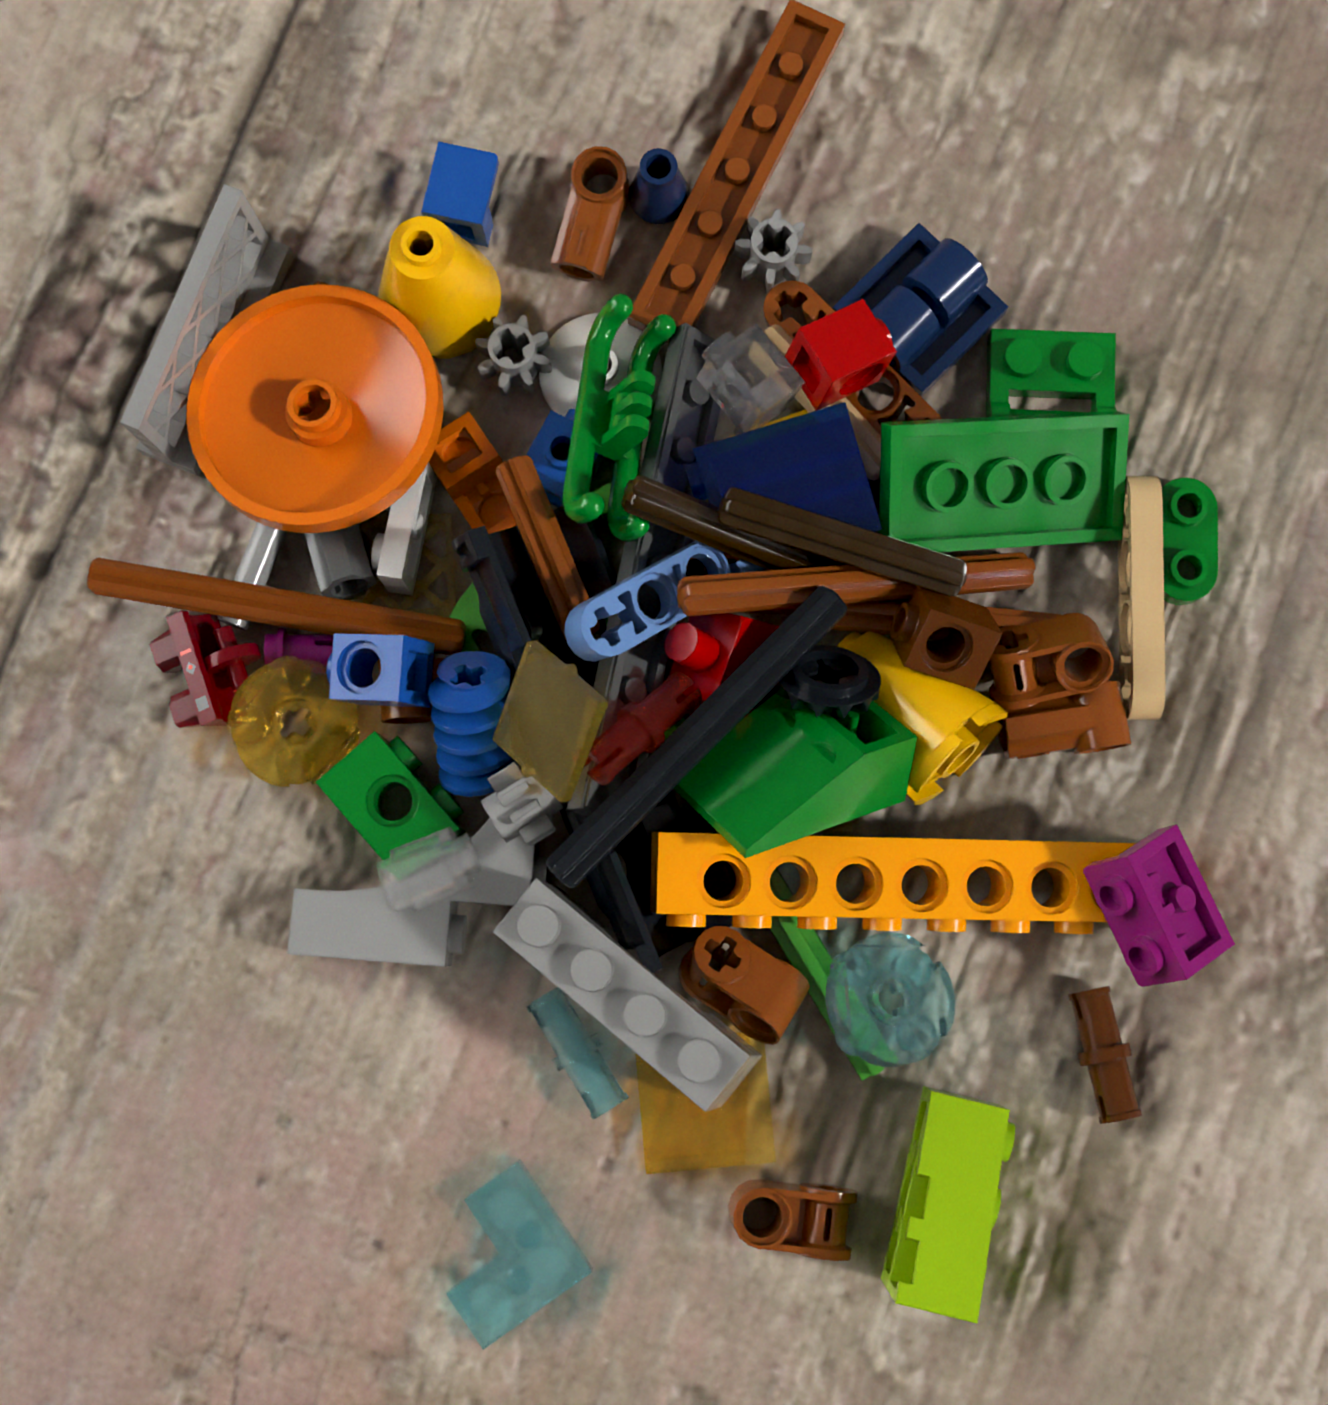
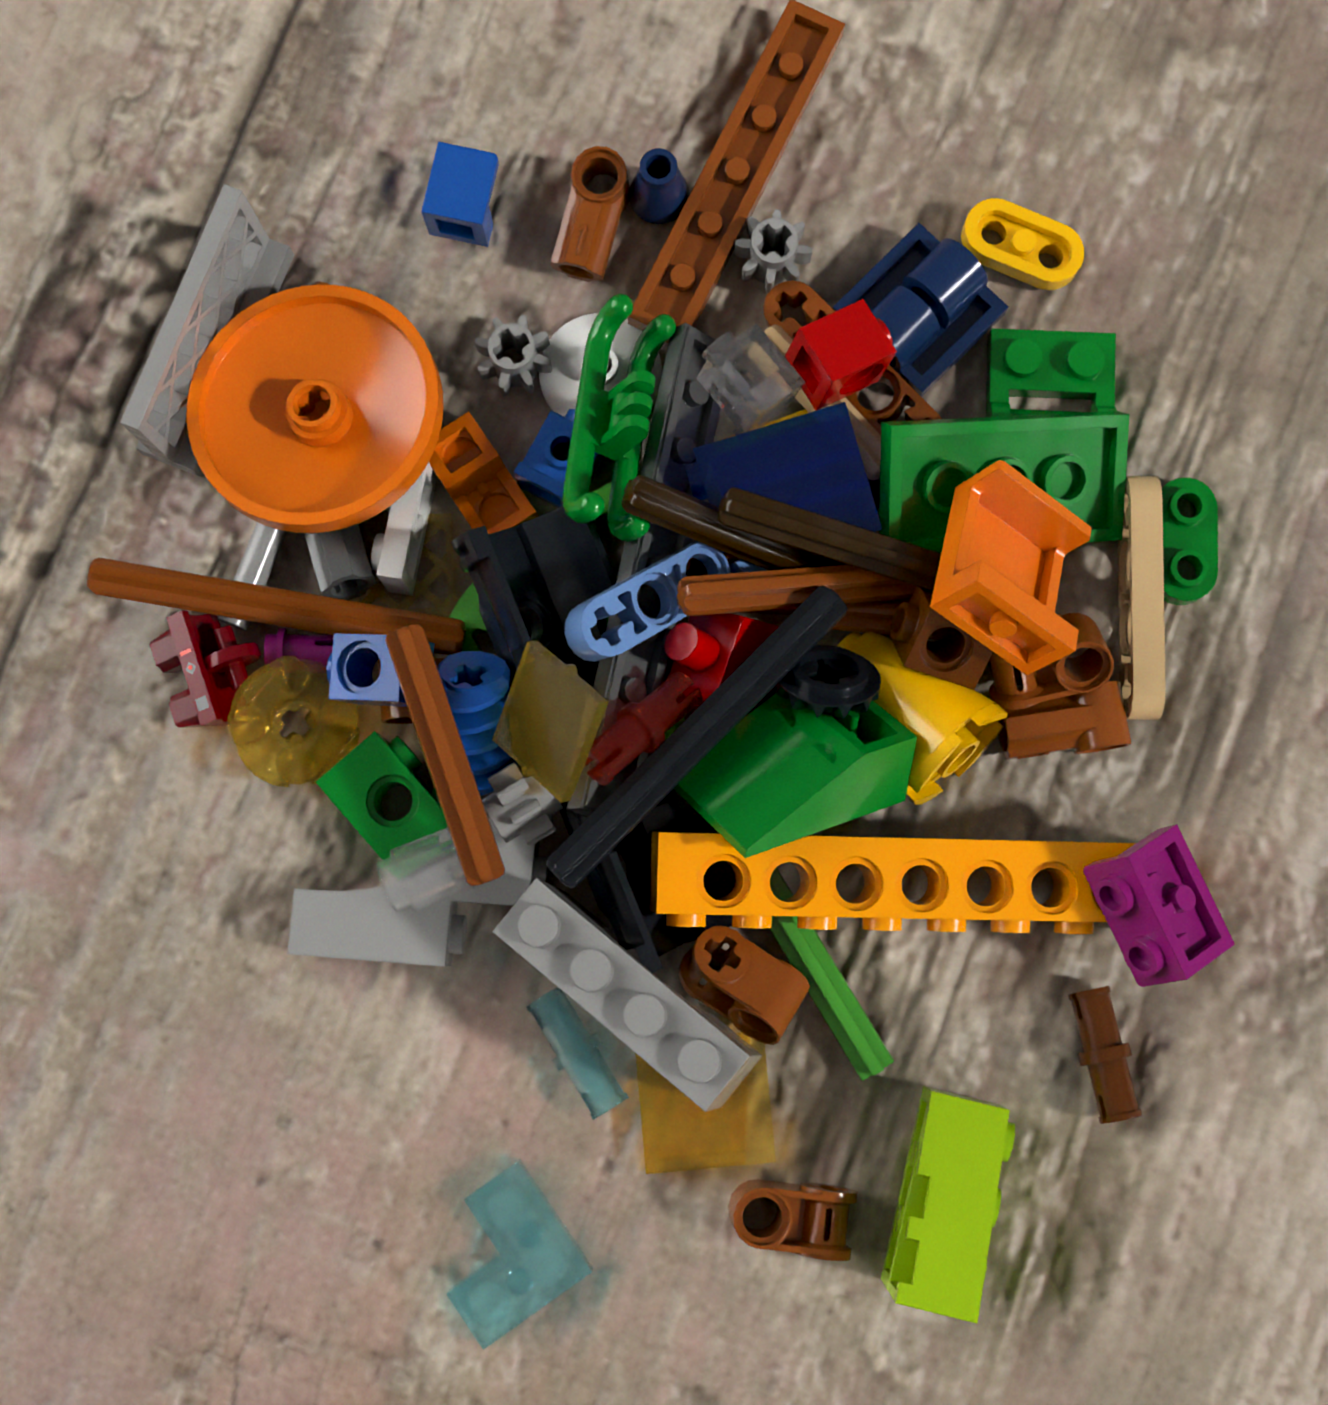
(440, 286): yellow cone -> none
(445, 754): none -> dark orange axle
(542, 537): dark orange axle -> none
(855, 1009): clear light blue plate -> none
(1006, 567): none -> orange panel
(1023, 240): none -> yellow plate

